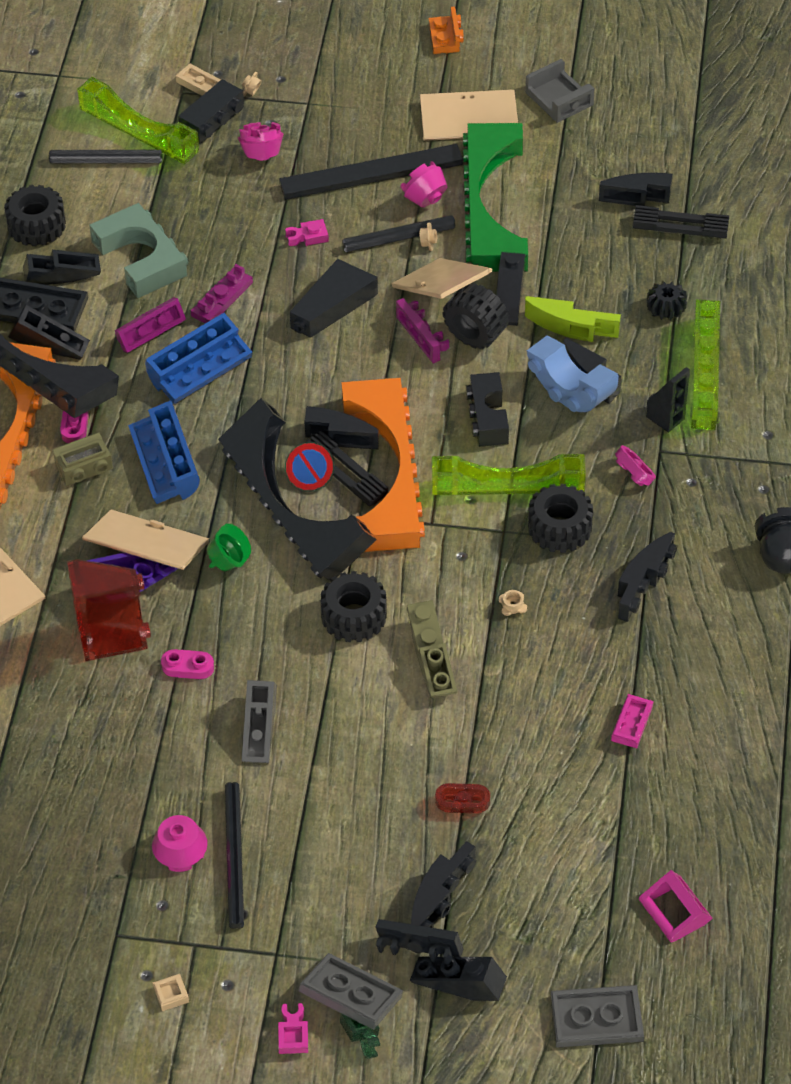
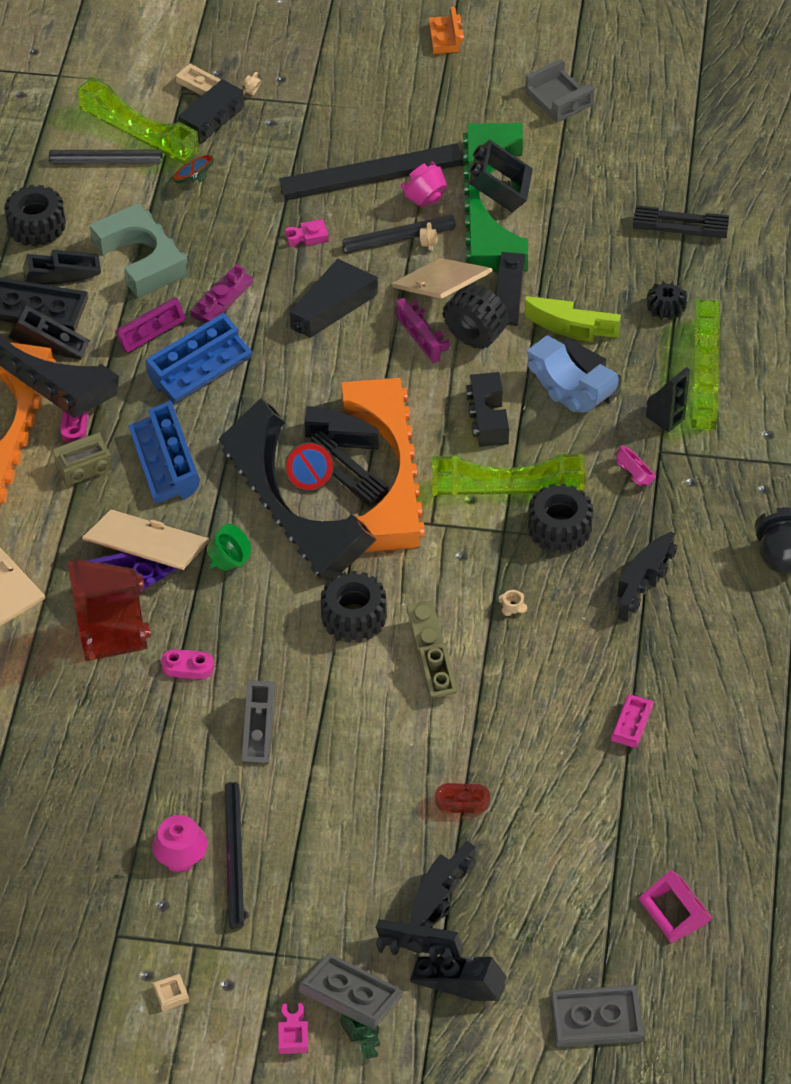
(194, 170): none -> piece
(260, 140): dark pink cone -> none
(447, 114): tan container -> none
(520, 173): none -> black window
(636, 188): black slope -> none

